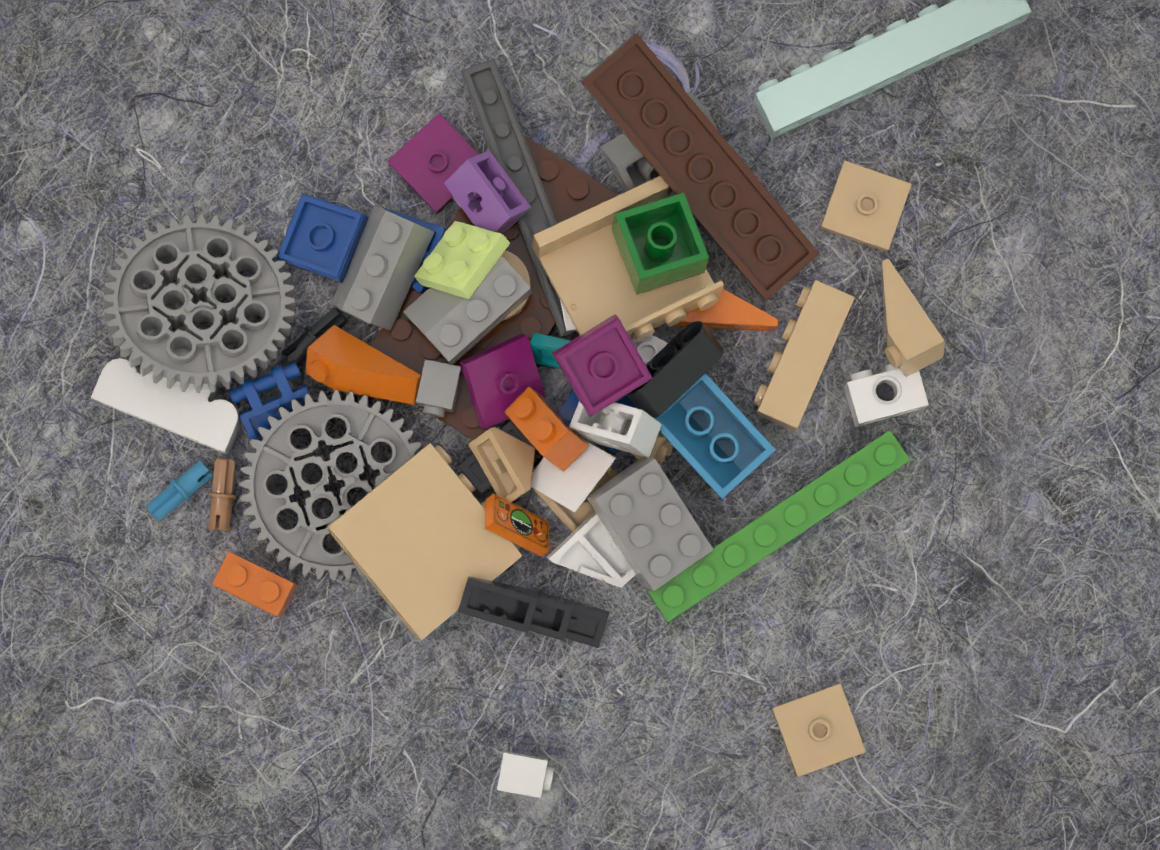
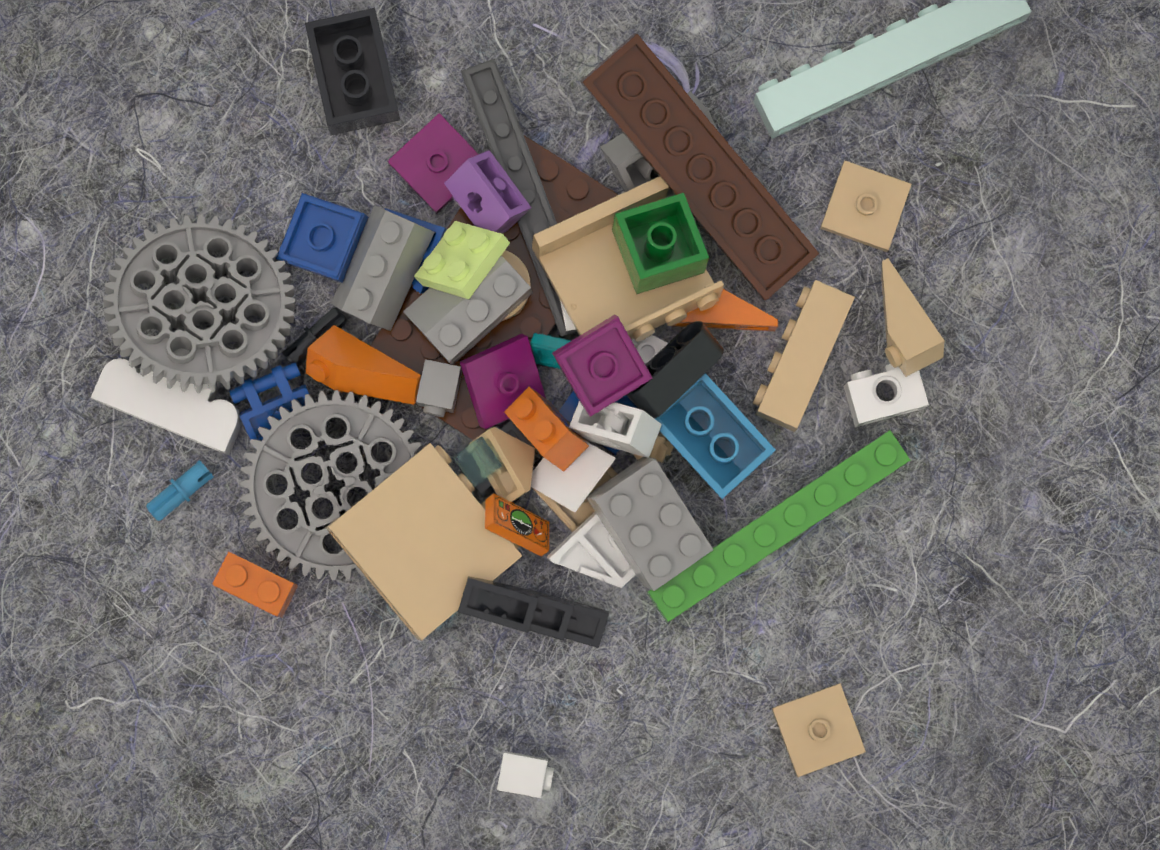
(222, 494): medium nougat axle -> none
(352, 71): none -> black brick
(477, 461): none -> clear light blue tile

